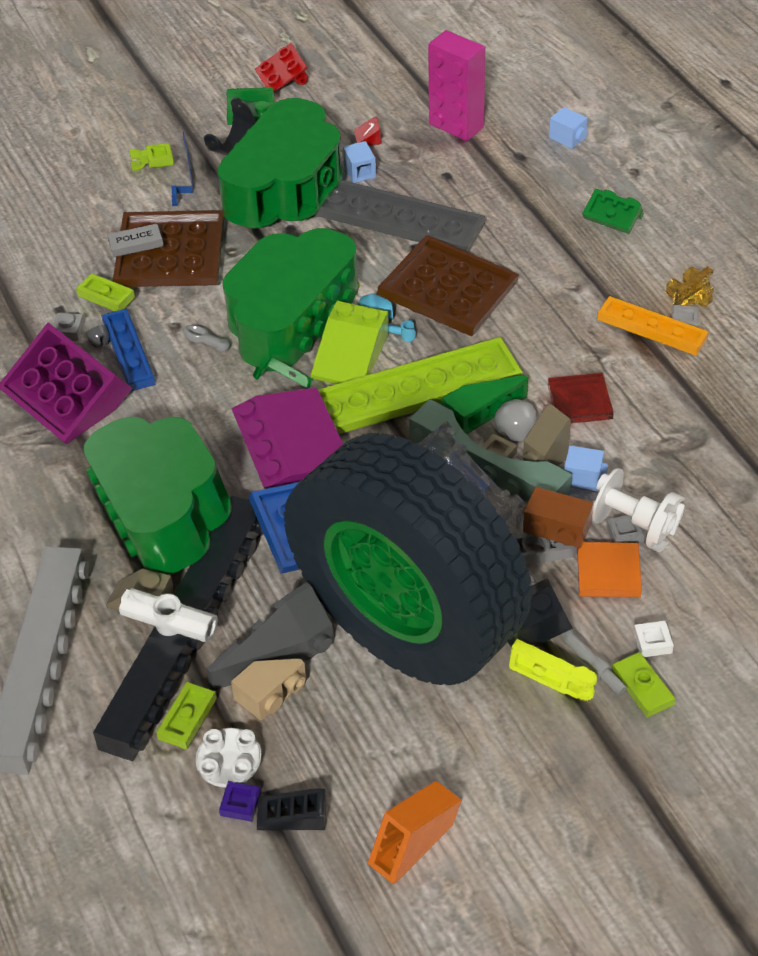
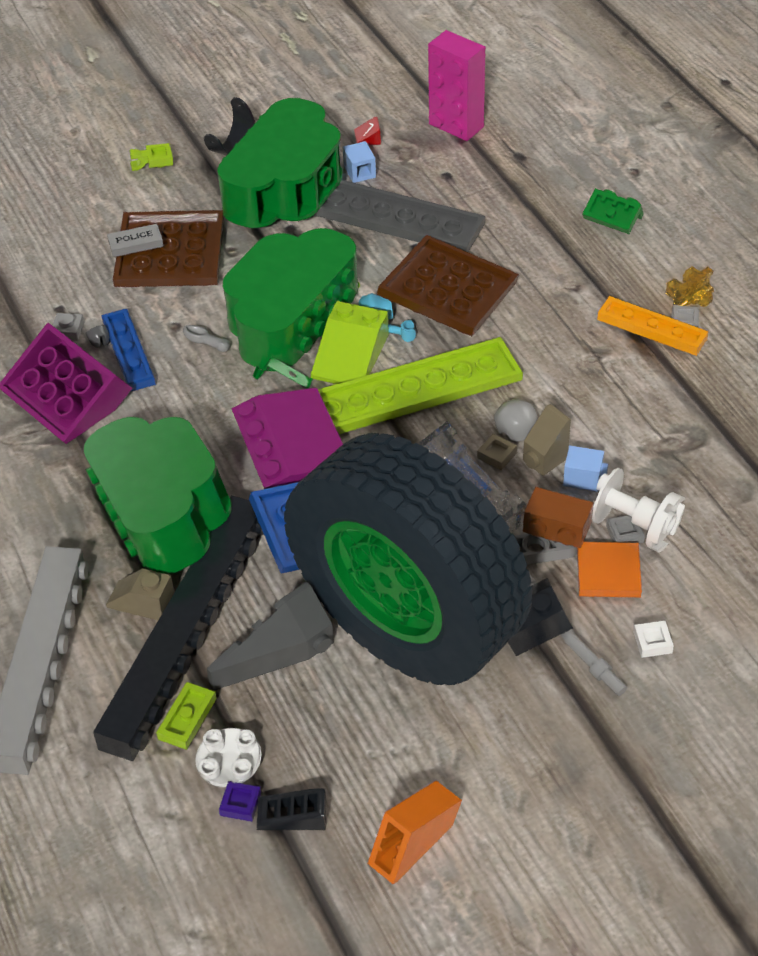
(105, 292): lime plate -> none
(168, 615): white piece -> none
(182, 189): blue piece -> none
(256, 98): green bracket -> none
(267, 684): tan slope -> none
(282, 68): red hinge -> none
(478, 402): green slope -> none
(514, 475): sand green arch -> none
(552, 671): neon yellow hinge -> none
(568, 127): light blue brick -> none
(581, 397): clear red tile -> none
(643, 684): lime plate -> none

